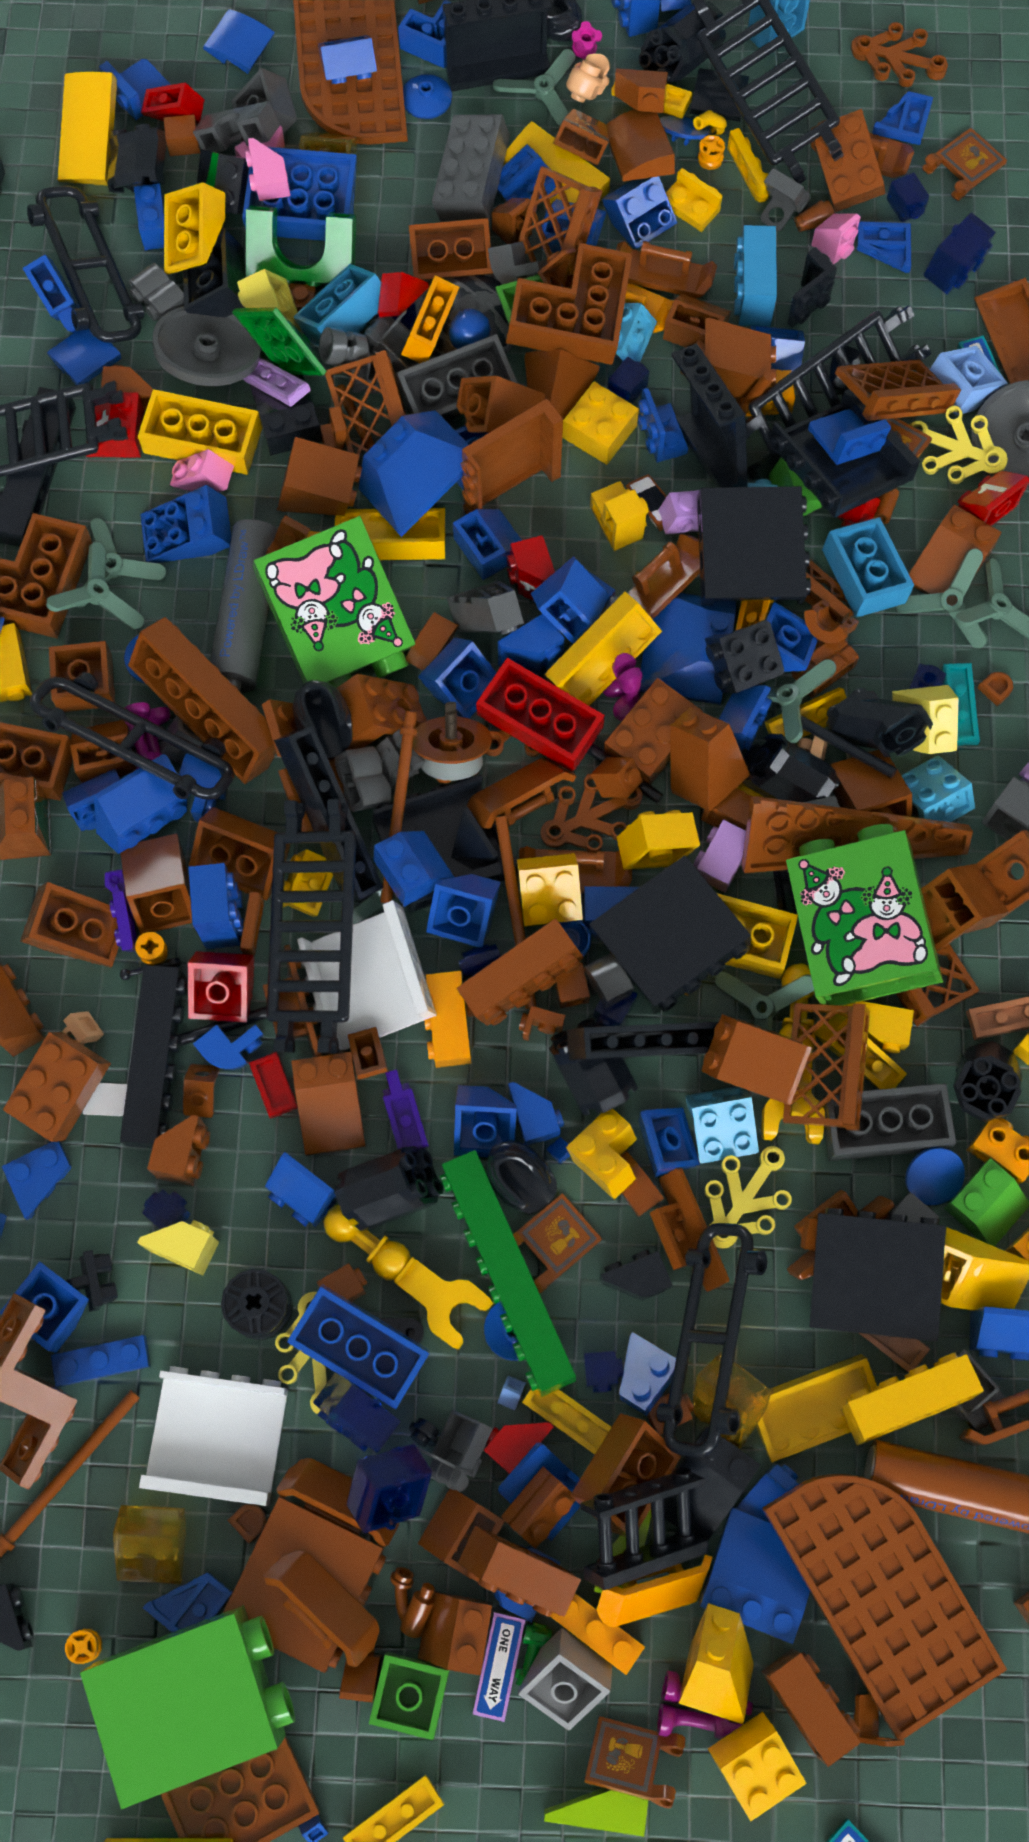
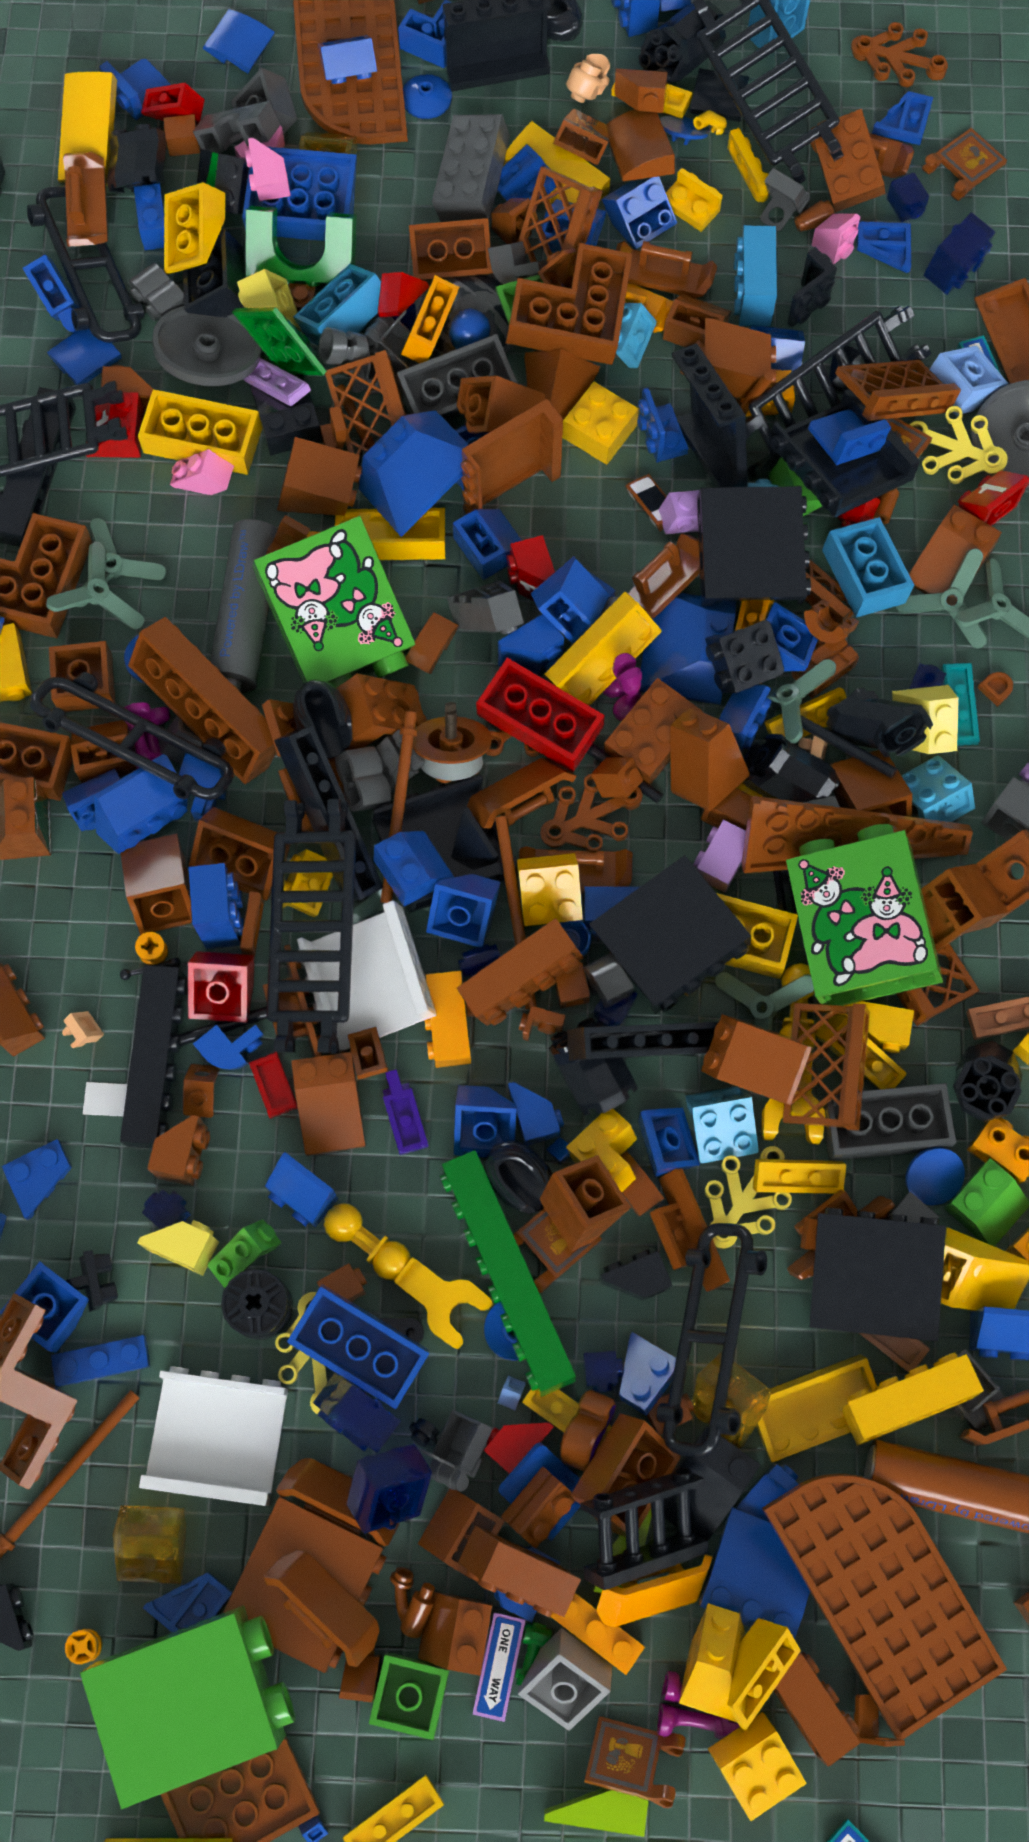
(56, 1086): dark orange brick -> none
(71, 925): dark orange slope -> none
(85, 199): none -> dark orange piece
(126, 933): dark purple hinge -> none
(187, 527): blue slope -> none
(243, 1250): none -> bright green bracket
(249, 1521): dark orange tile -> none
(388, 1187): black brick -> none
(458, 676): blue slope -> none
(543, 85): sand green piece -> none
(583, 1201): none -> dark orange slope
(585, 40): dark pink brick -> none
(586, 1429): none -> dark orange animal
(619, 514): yellow brick -> none
(629, 380): clear blue brick -> none
(657, 839): yellow brick -> none
(707, 146): light orange wheel -> none
(759, 1666): none -> yellow slope
(799, 1176): none -> yellow plate

